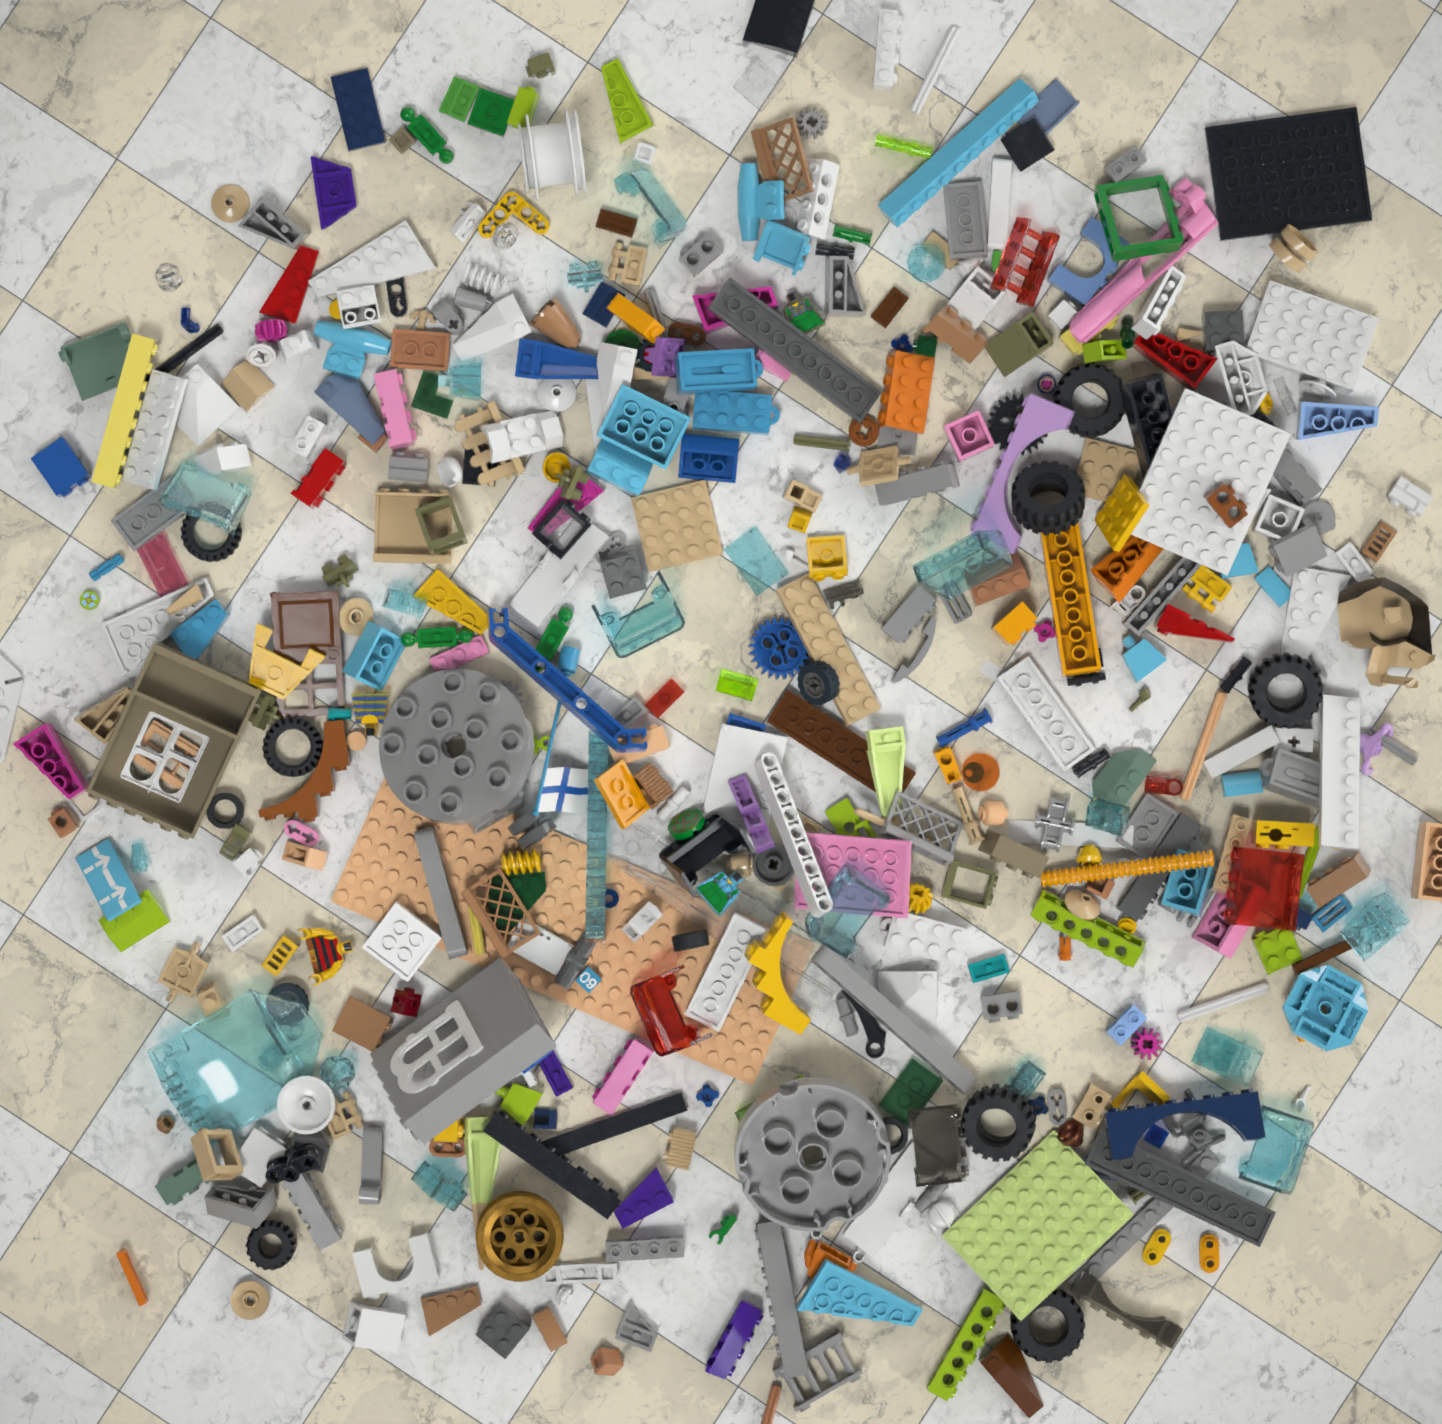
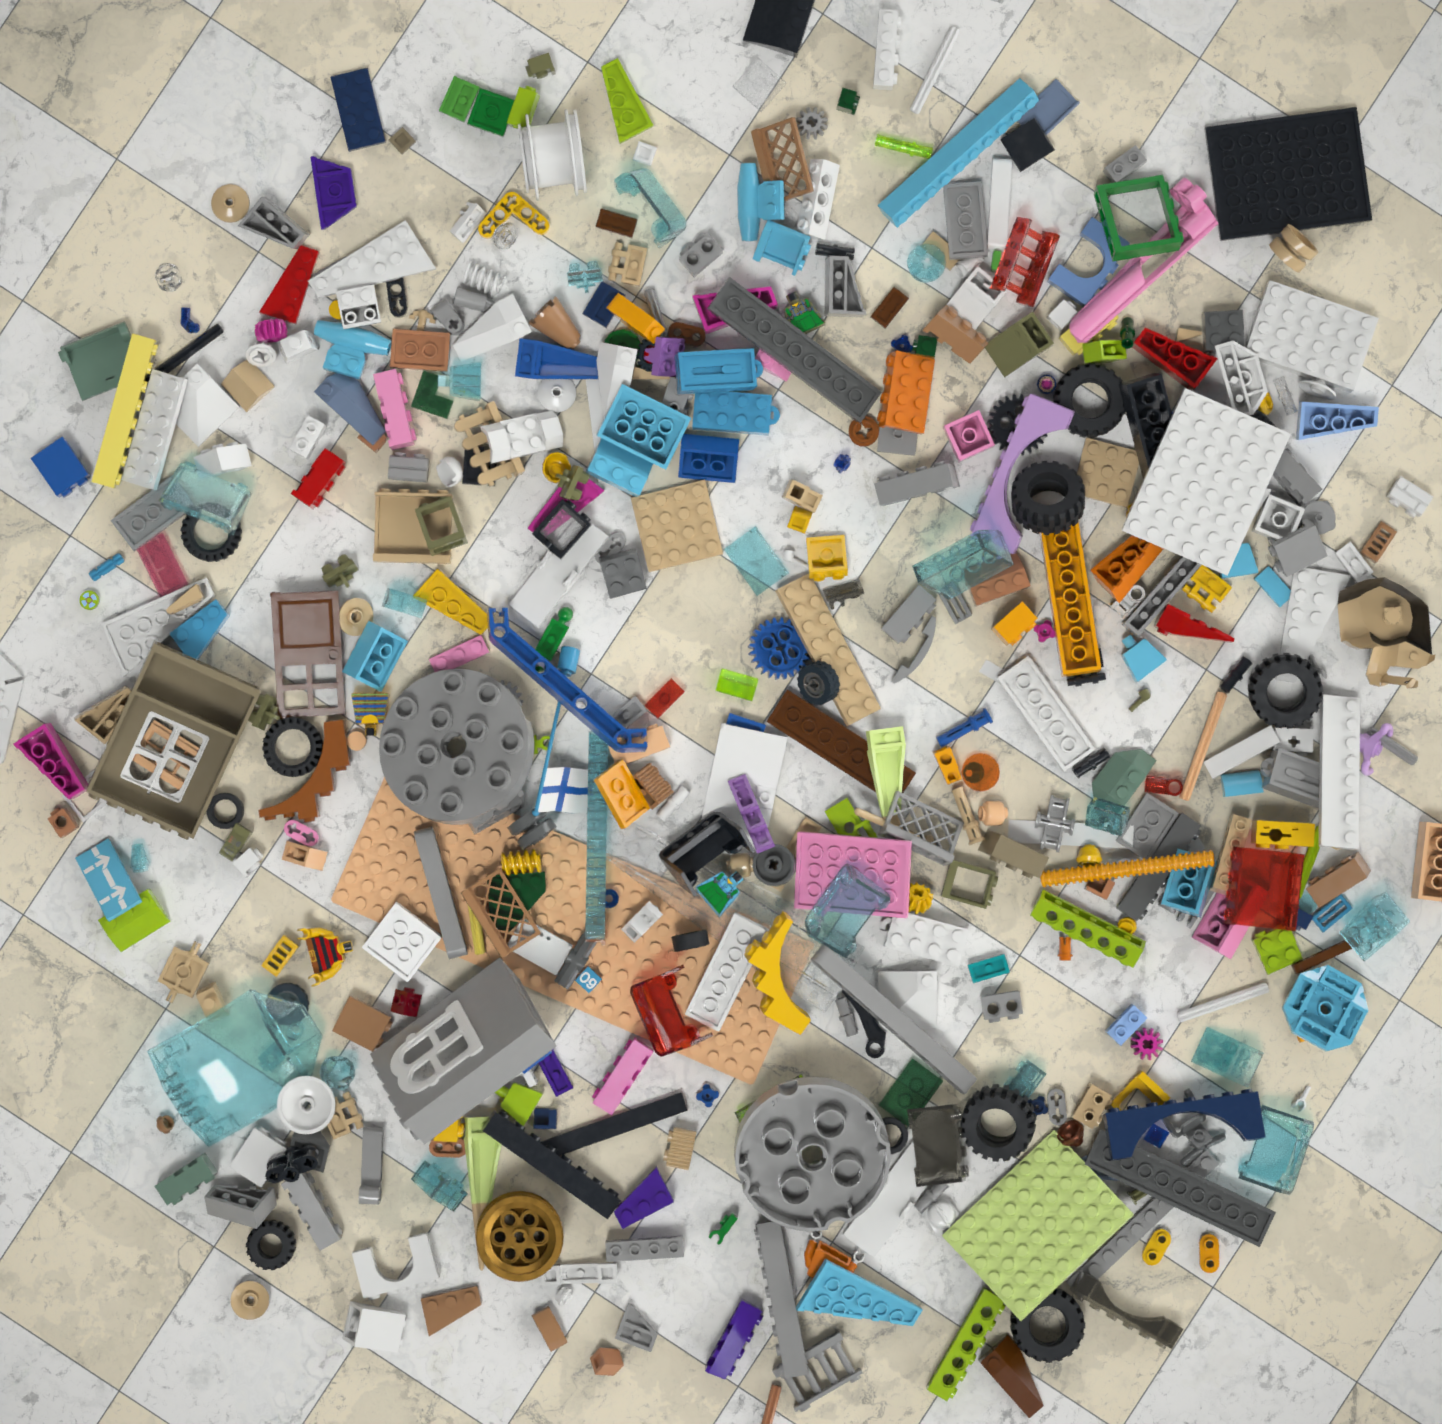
(132, 1277): orange tile -> none
(205, 1157): tan window -> none
(243, 933): white plate -> none
(275, 672): yellow wing -> none
(339, 713): teal pin -> none
(426, 135): green plate -> none
(436, 637): green plate -> none
(503, 1330): dark grey brick -> none
(644, 624): clear light blue windscreen -> none
(686, 823): green tile -> none
(793, 844): white beam -> none
(819, 442): olive axle -> none
(848, 101): none -> dark green brick
(852, 235): green pin -> none
(878, 466): tan plate -> none
(1082, 904): tan dish -> none
(1121, 513): yellow plate -> none
(1159, 302): white brick -> none
(1222, 508): dark orange brick -> none

